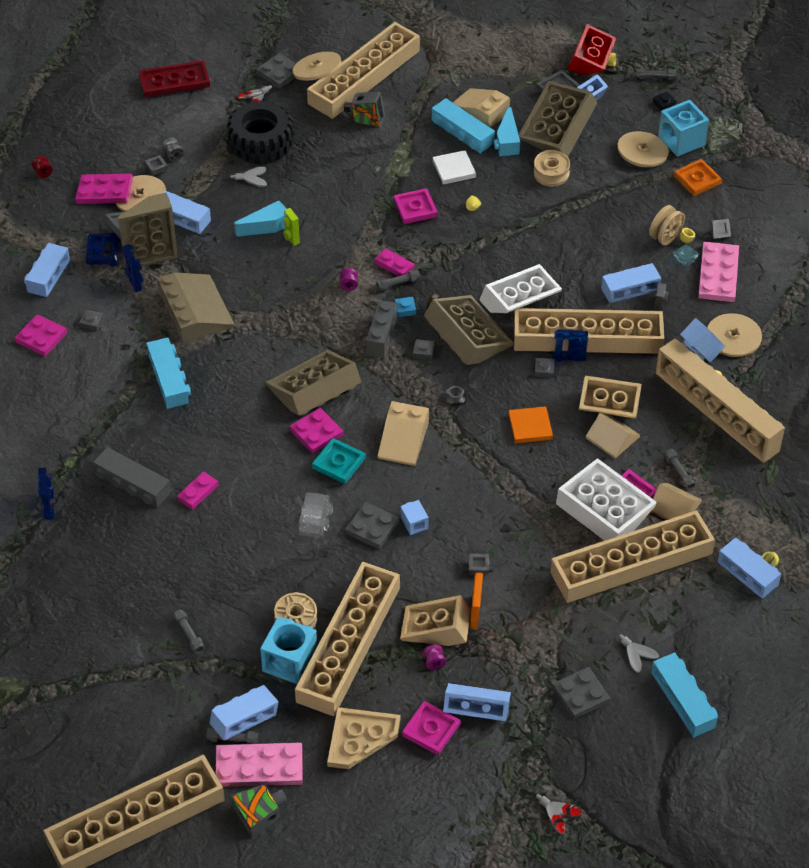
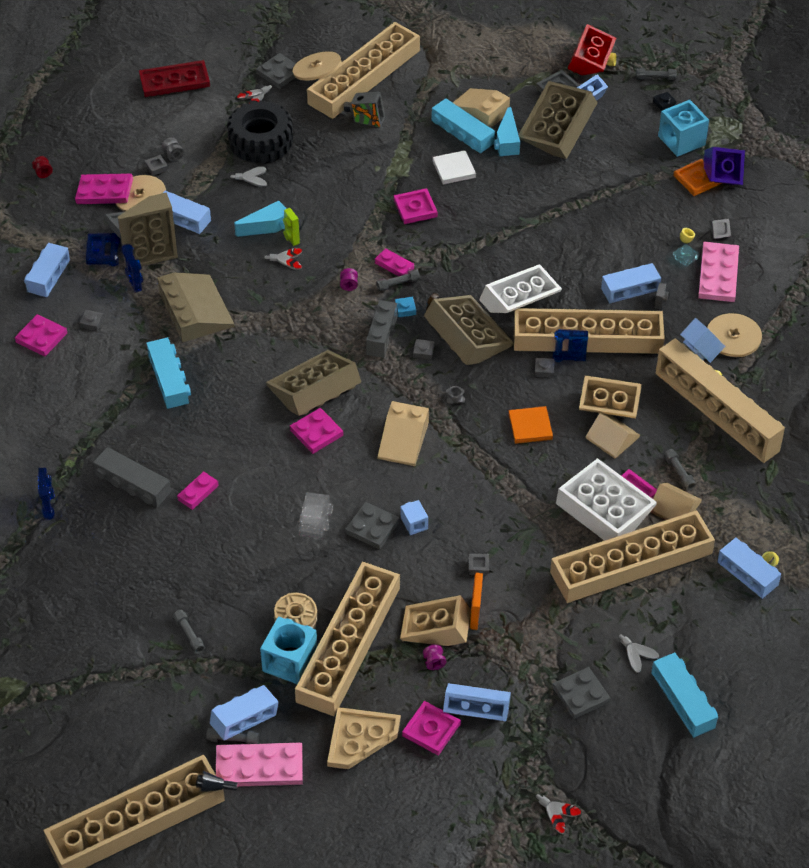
(209, 782): none -> black cone
(258, 808): torso -> none
(286, 258): none -> piece
(338, 461): teal plate -> none
(473, 203): light yellow hinge -> none
(551, 168): tan wheel -> none
(642, 149): tan piece -> none
(667, 225): tan wheel -> none
(724, 165): none -> dark purple slope

